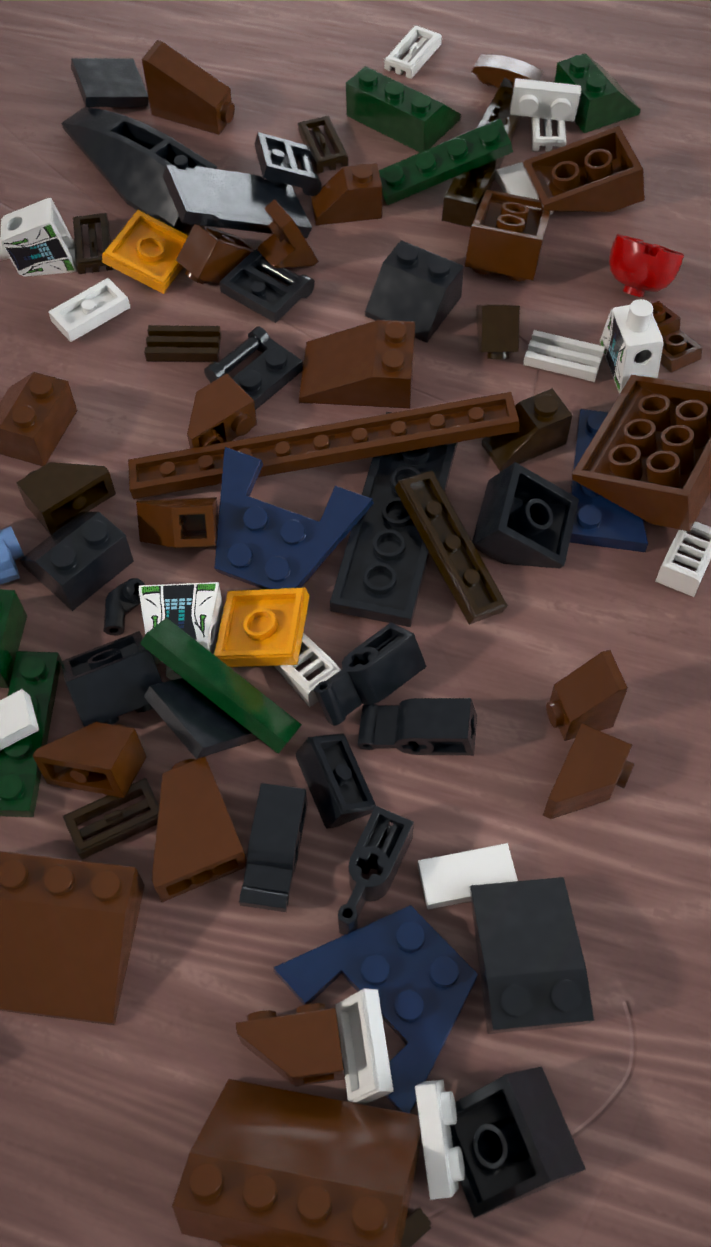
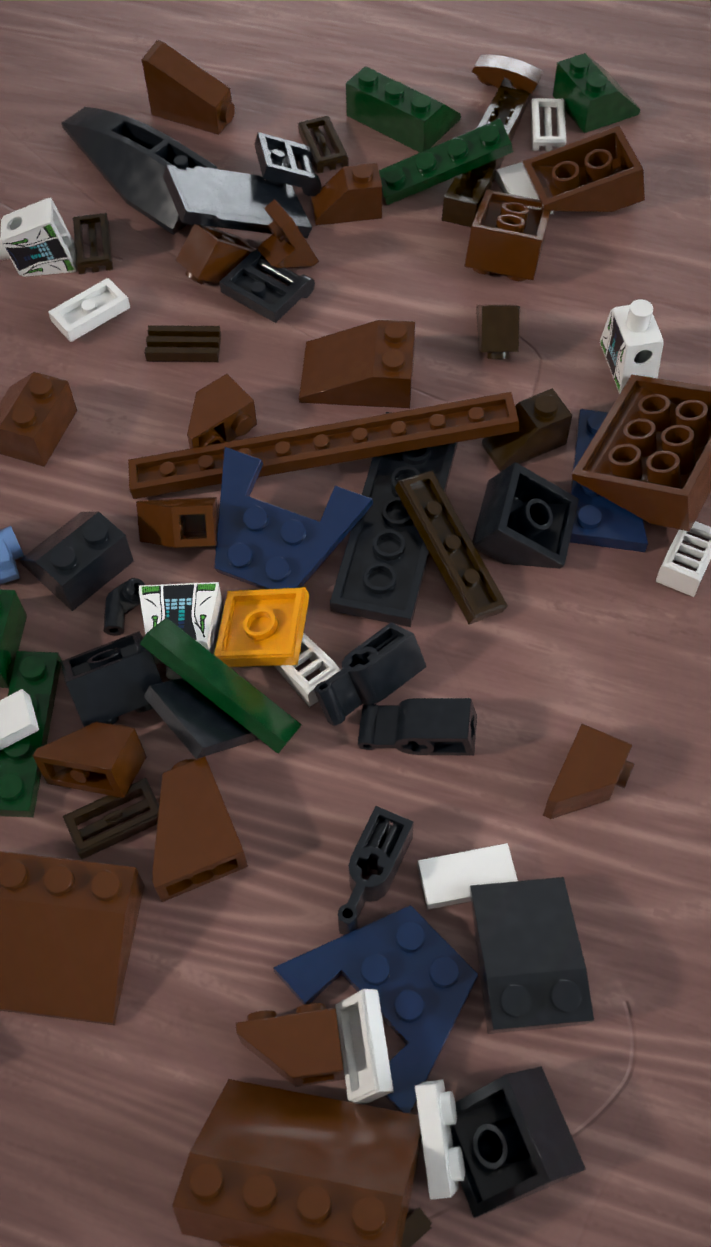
(63, 491): dark brown slope -> none
(109, 82): black tile -> none
(146, 251): light orange tile -> none
(264, 374): black plate -> none
(274, 847): black piece -> none
(334, 779): black slope -> none
(416, 289): black slope -> none
(418, 51): white tile -> none
(545, 100): white plate -> none
(565, 351): white tile -> none
(588, 696): reddish brown slope -> none
(643, 265): red cylinder -> none
(677, 347): reddish brown slope -> none

